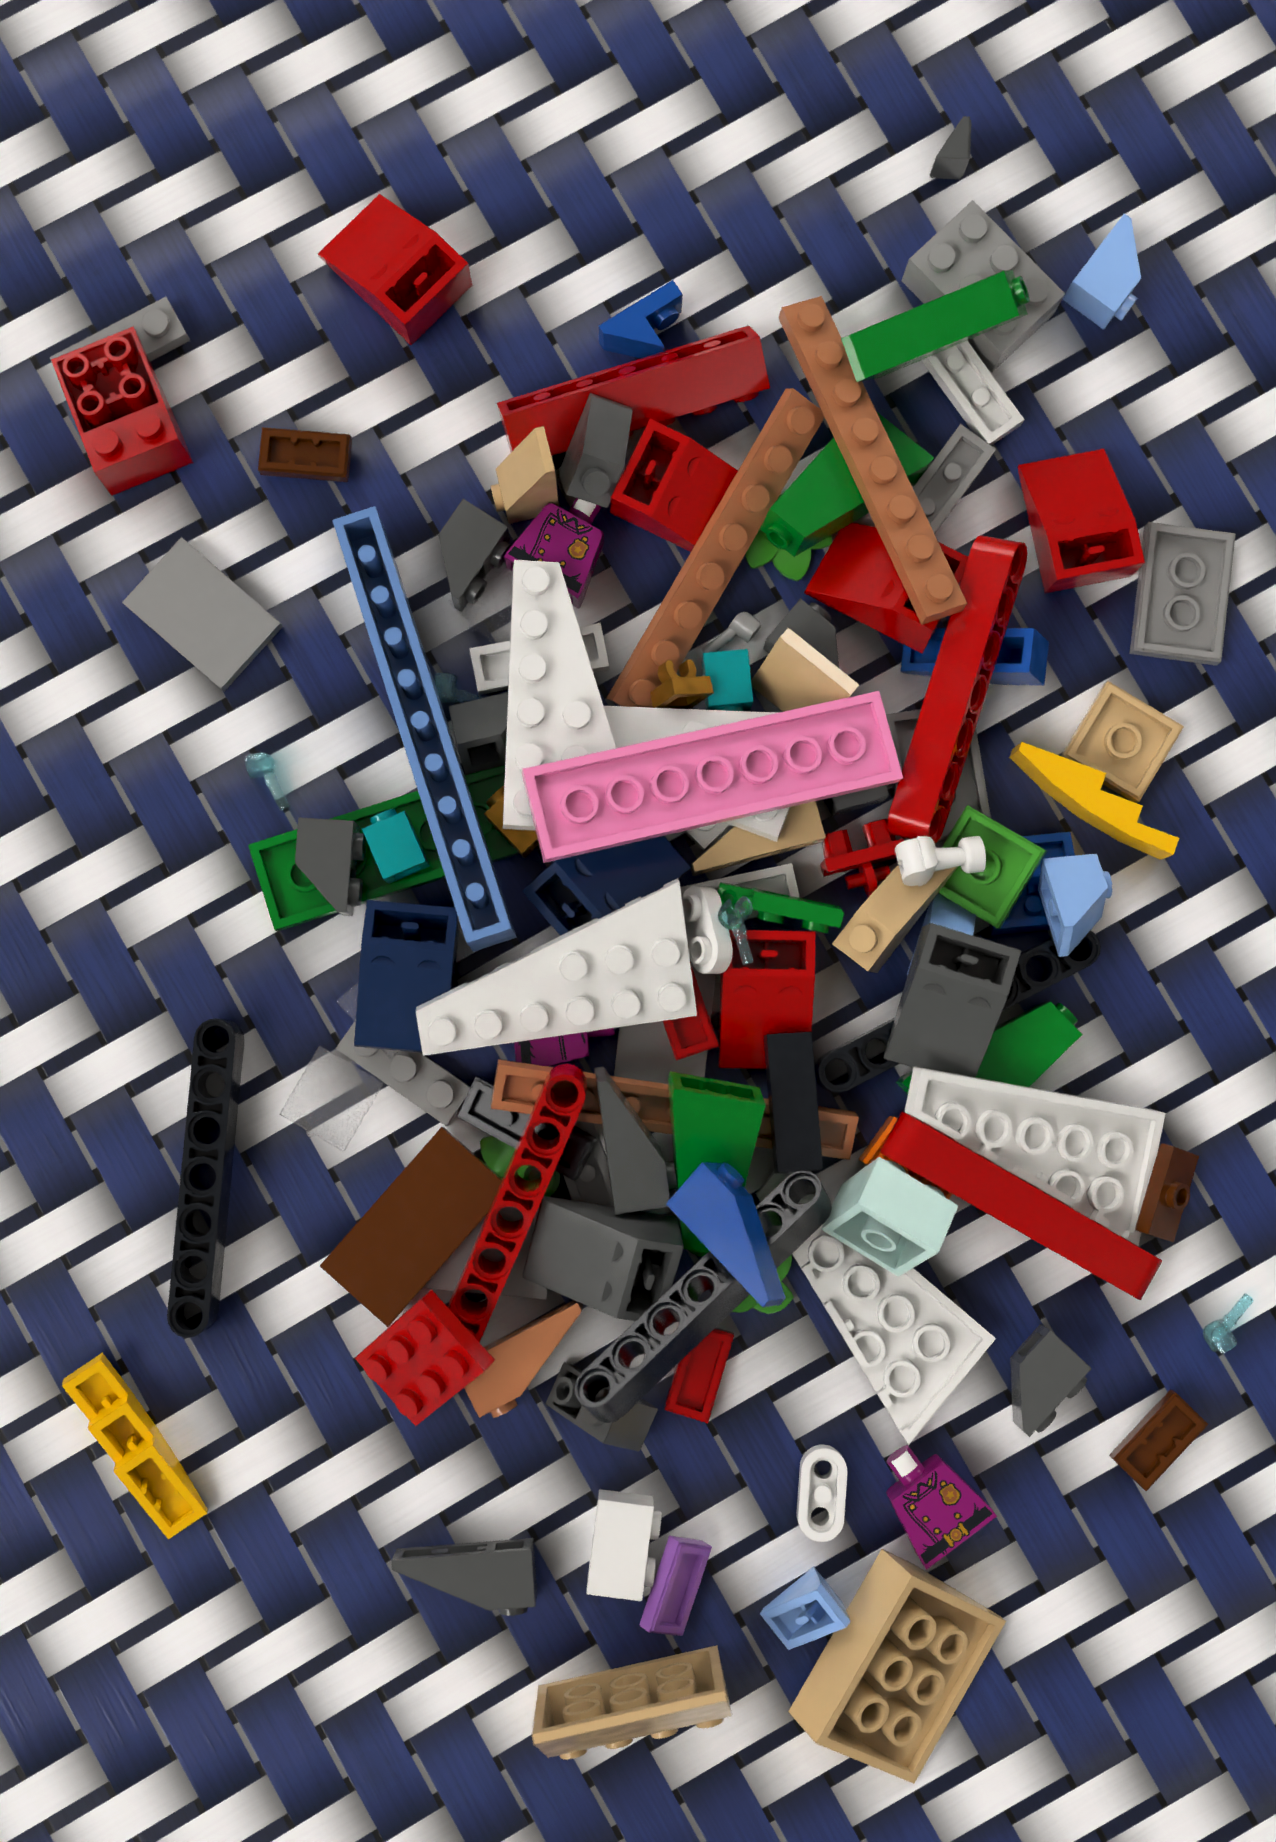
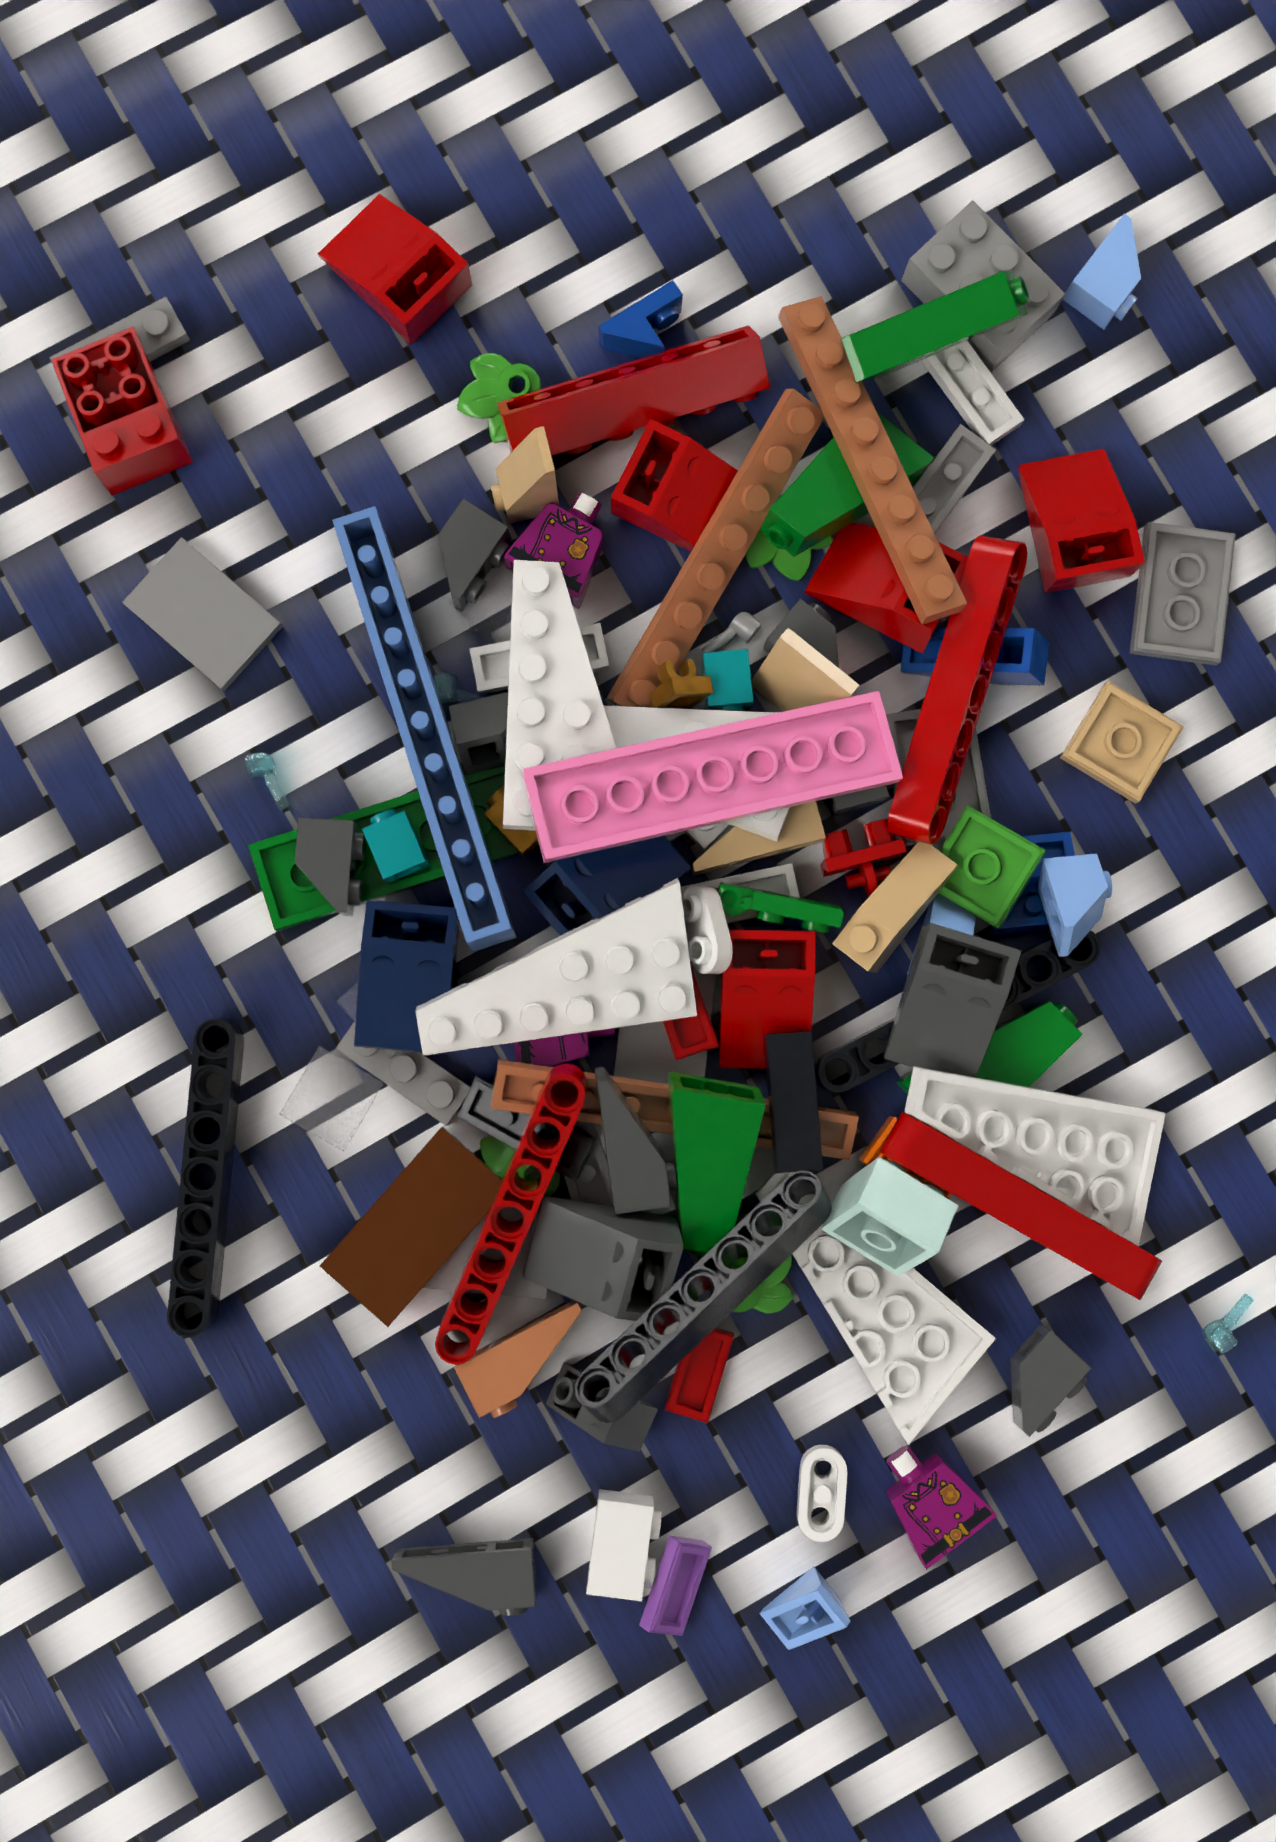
(135, 1445): yellow slope -> none
(305, 454): reddish brown plate -> none
(424, 1358): red plate -> none
(492, 385): none -> bright green plate
(597, 451): dark grey slope -> none
(630, 1703): tan slope -> none
(728, 1224): blue slope -> none
(734, 921): clear light blue hand -> none
(896, 1668): tan slope -> none
(920, 858): white leg -> none
(955, 153): dark grey slope -> none
(1080, 792): yellow slope -> none
(1158, 1440): reddish brown plate -> none
(1167, 1192): reddish brown plate -> none

